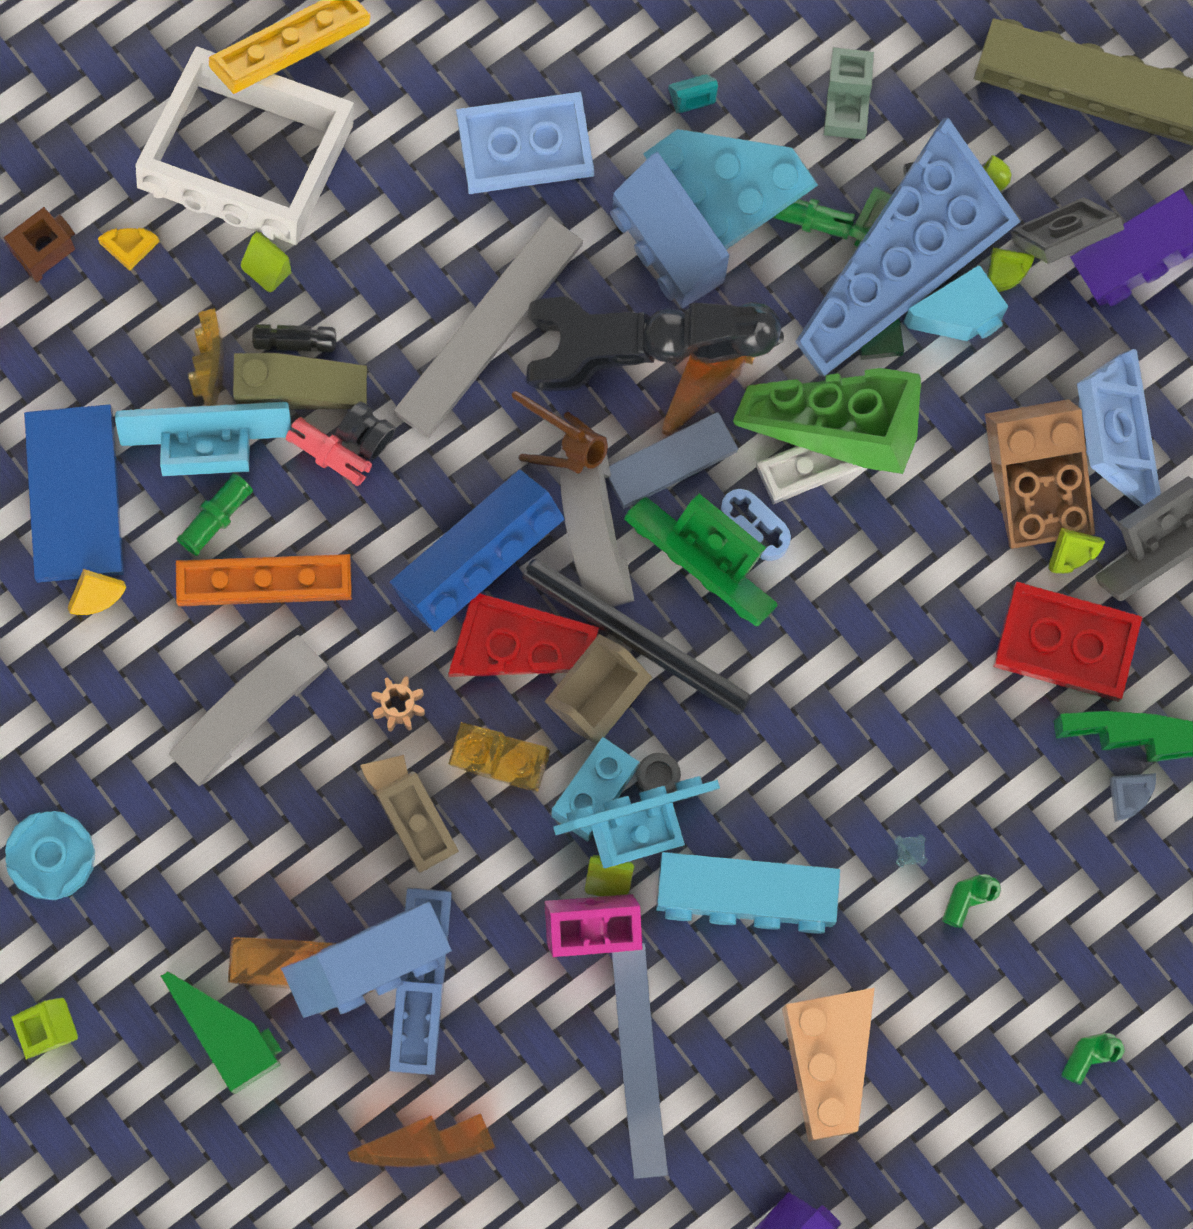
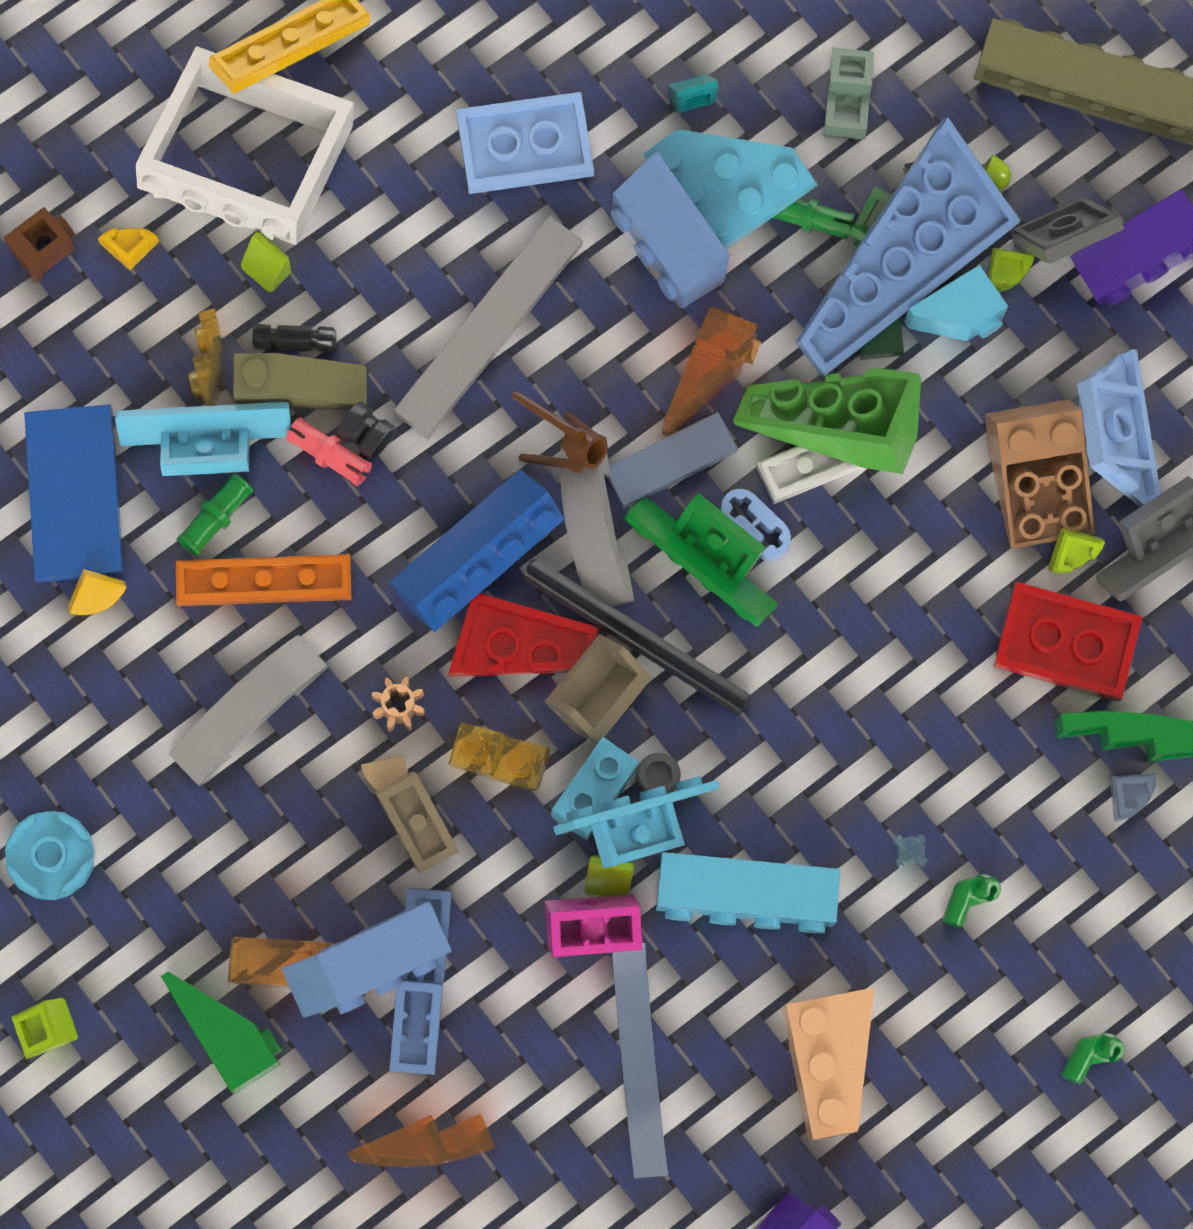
(628, 338): black piece -> none

